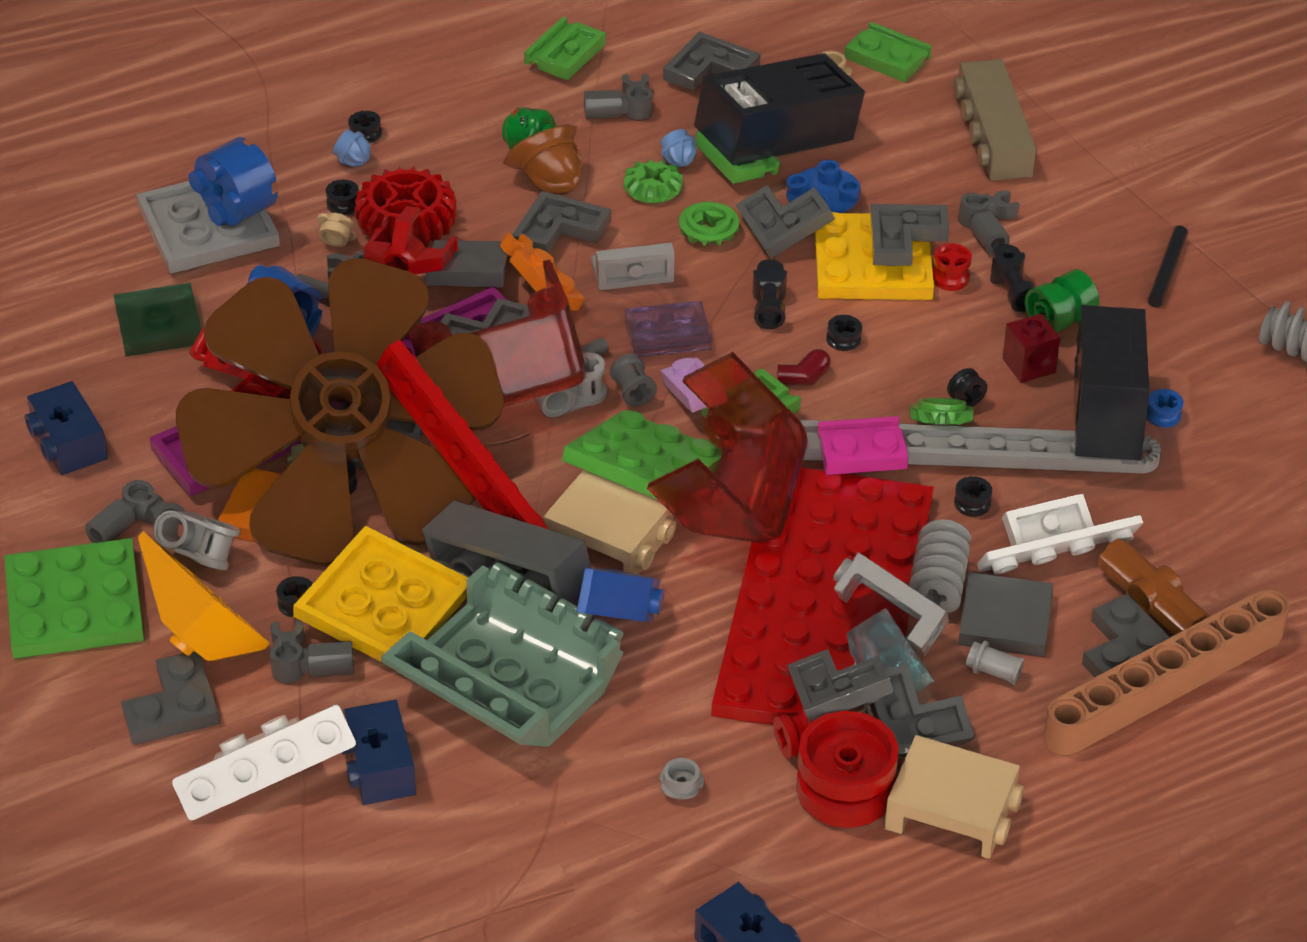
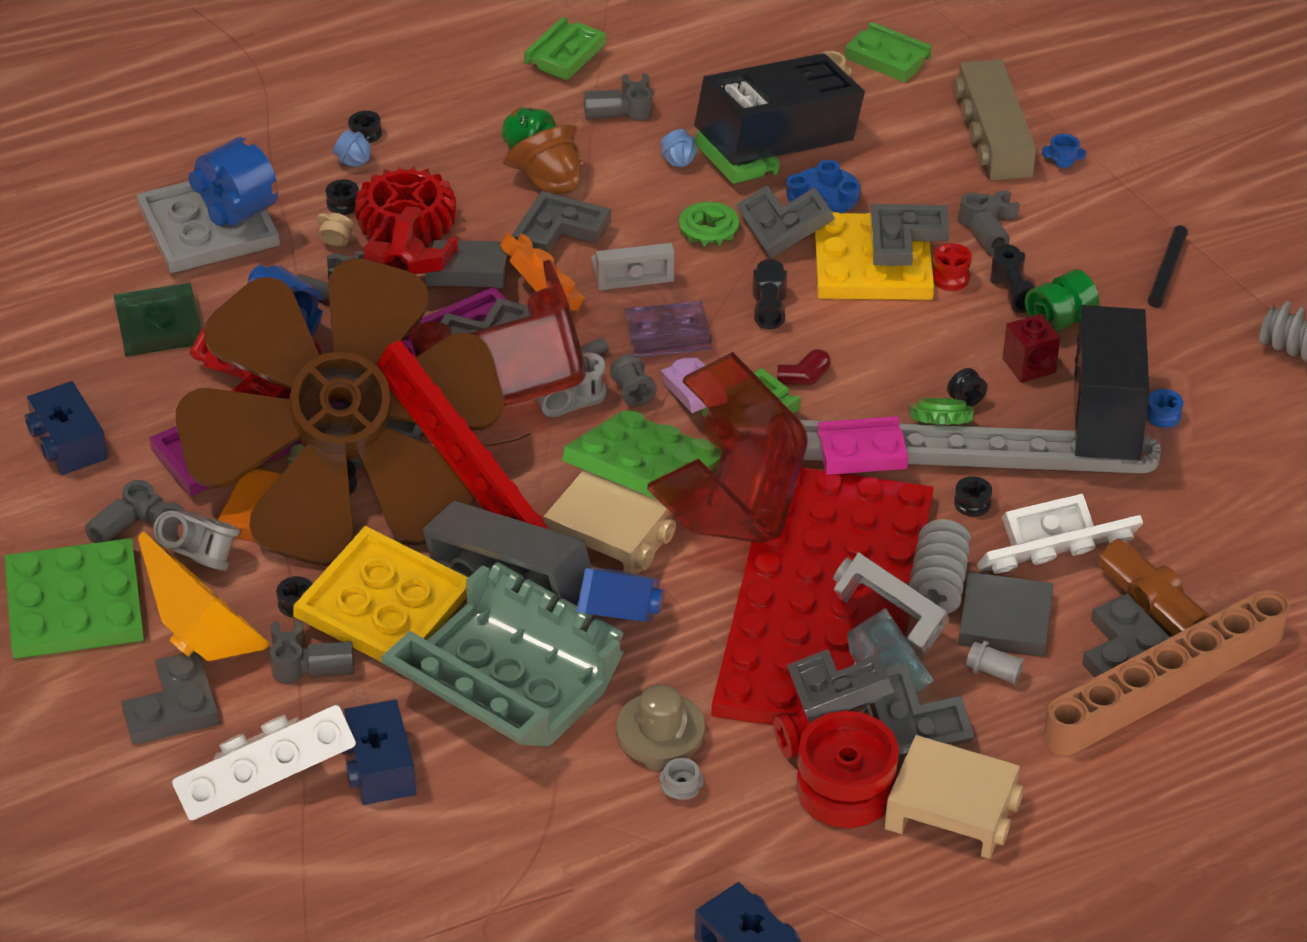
(650, 189): bright green gear -> none
(660, 727): none -> dark tan plate
(706, 56): dark grey plate -> none
(844, 332): black bush -> none
(1064, 150): none -> blue plate

